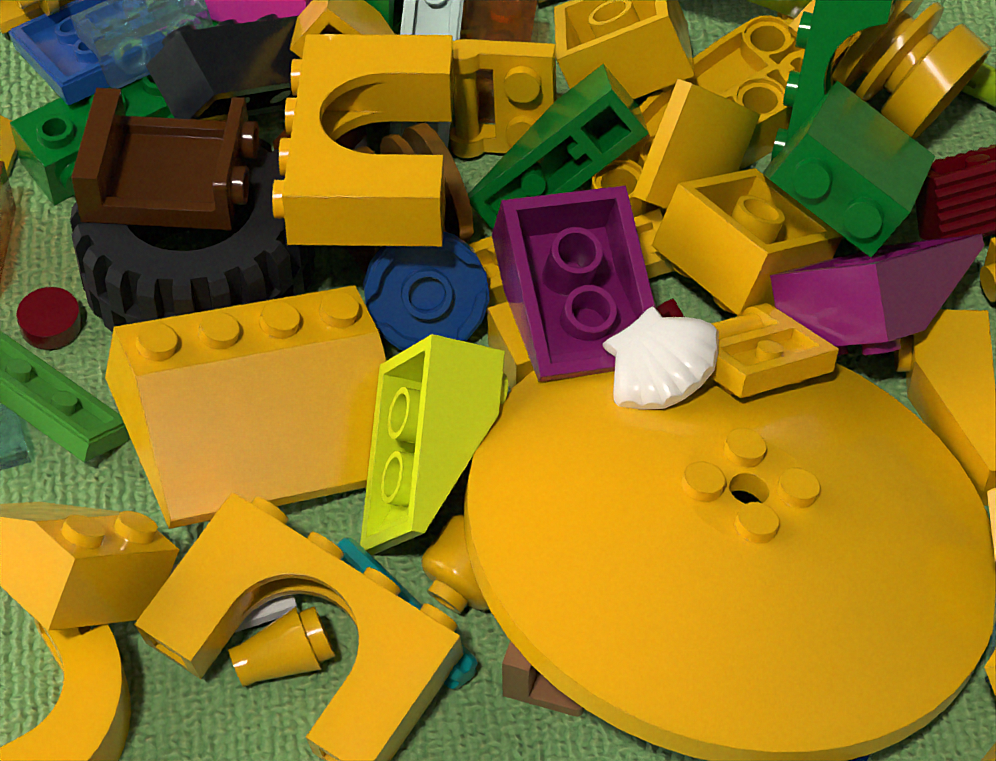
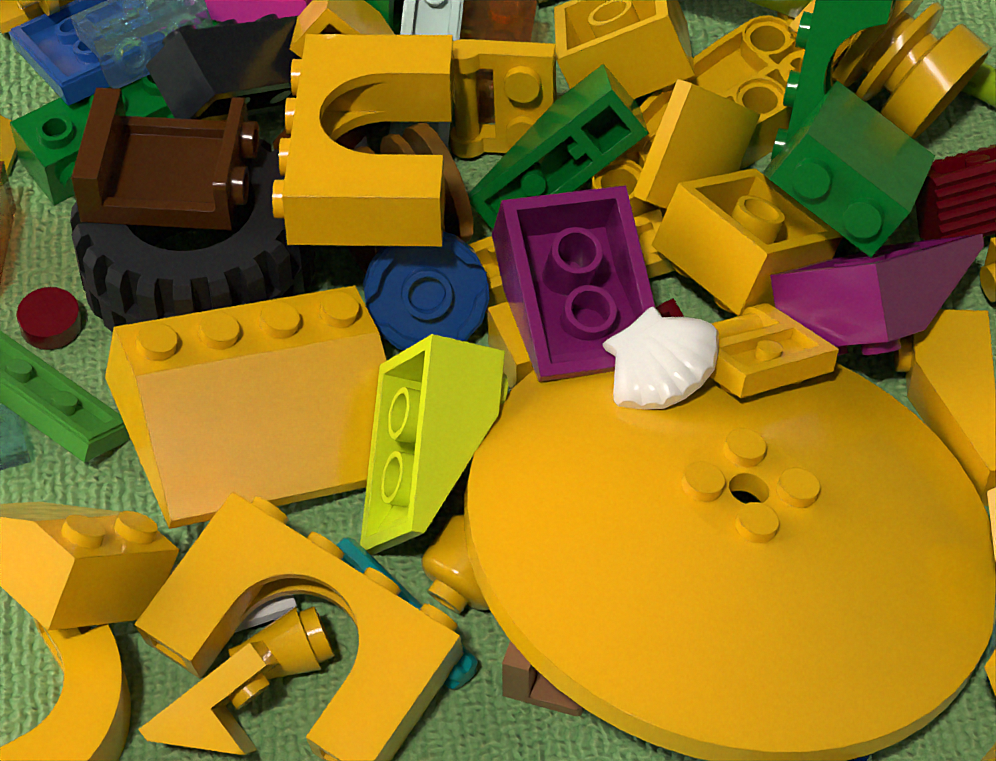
(200, 714): none -> yellow slope

